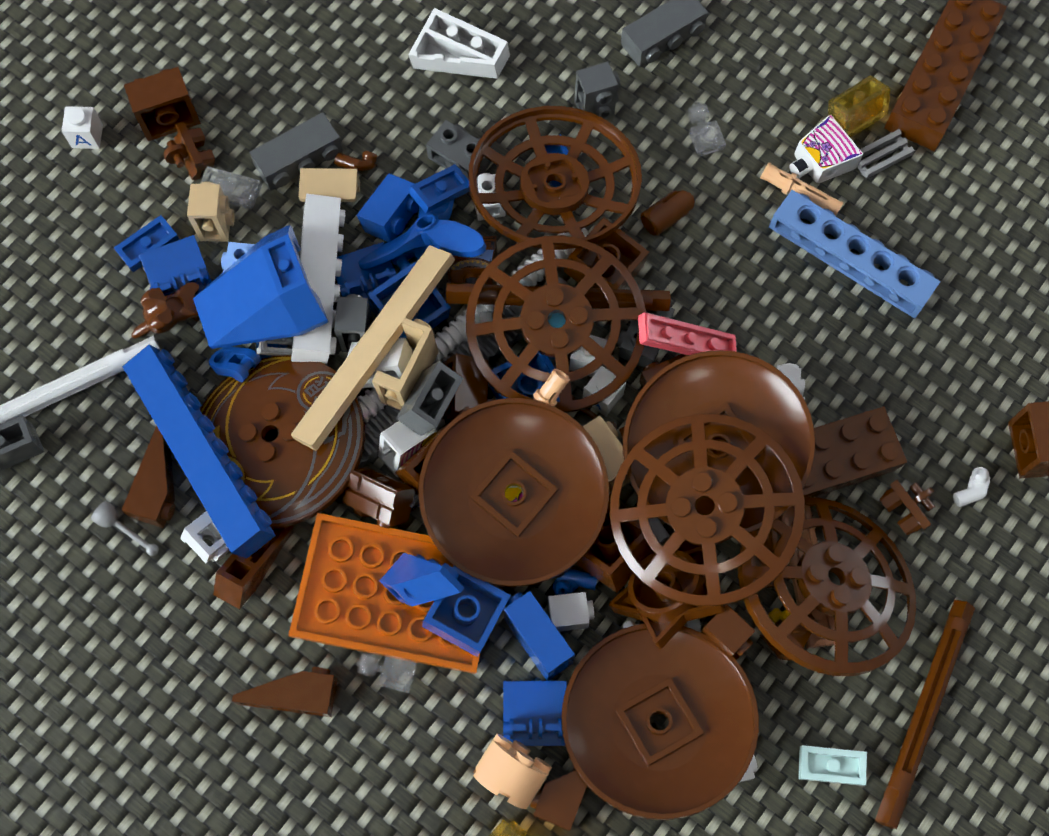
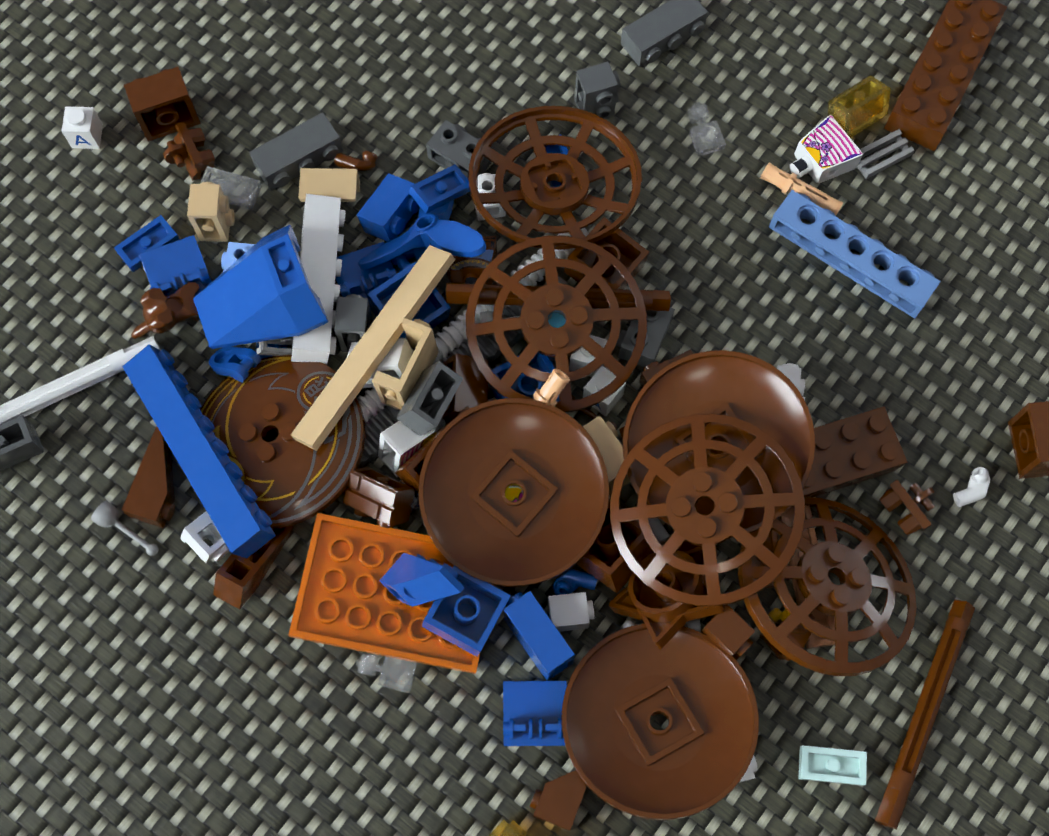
(298, 693): reddish brown slope -> none
(458, 48): white wedge -> none
(511, 771): light nougat brick -> none
(667, 211): reddish brown arm -> none
(682, 336): coral tile -> none

